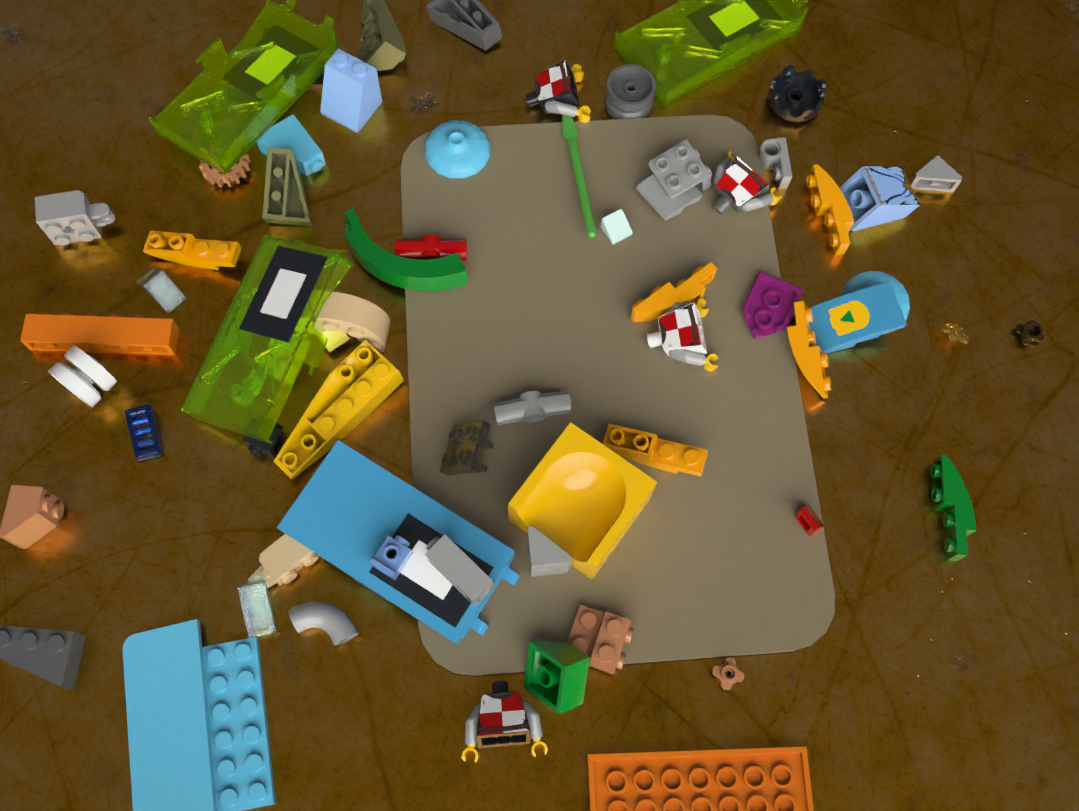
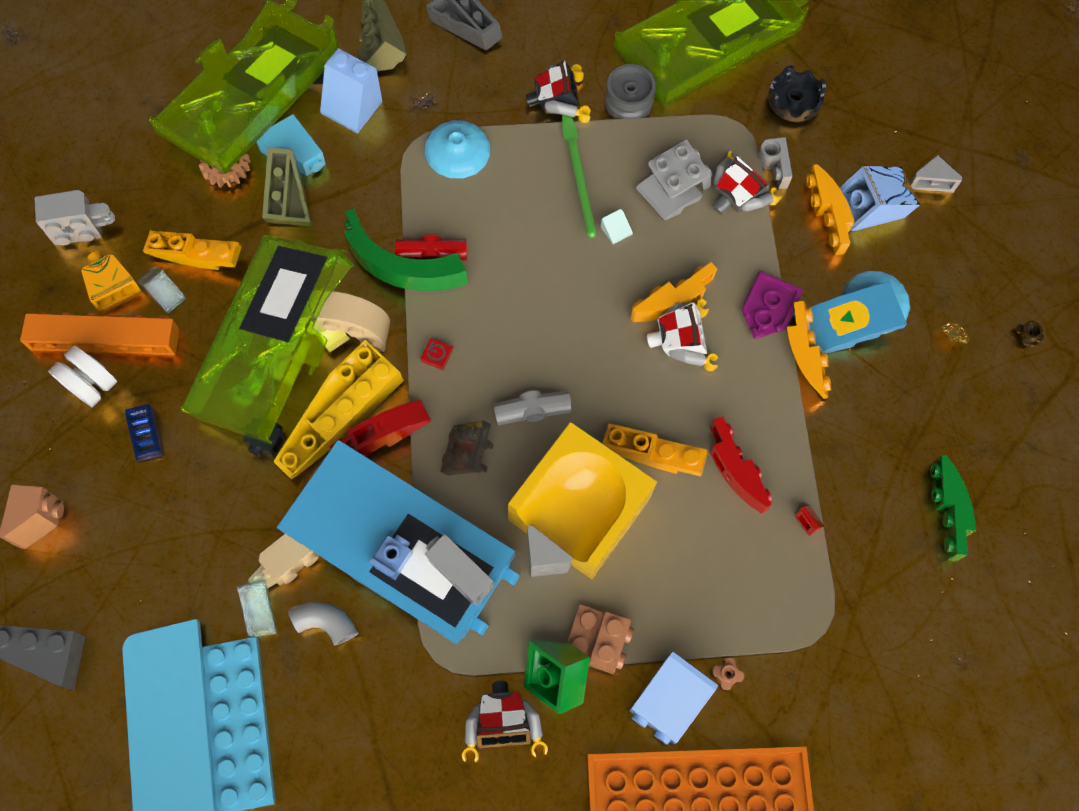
(107, 281): none -> light orange torso
(387, 427): none -> red slope
(436, 354): none -> red tile
(672, 699): none -> light blue slope
(741, 476): none -> red slope

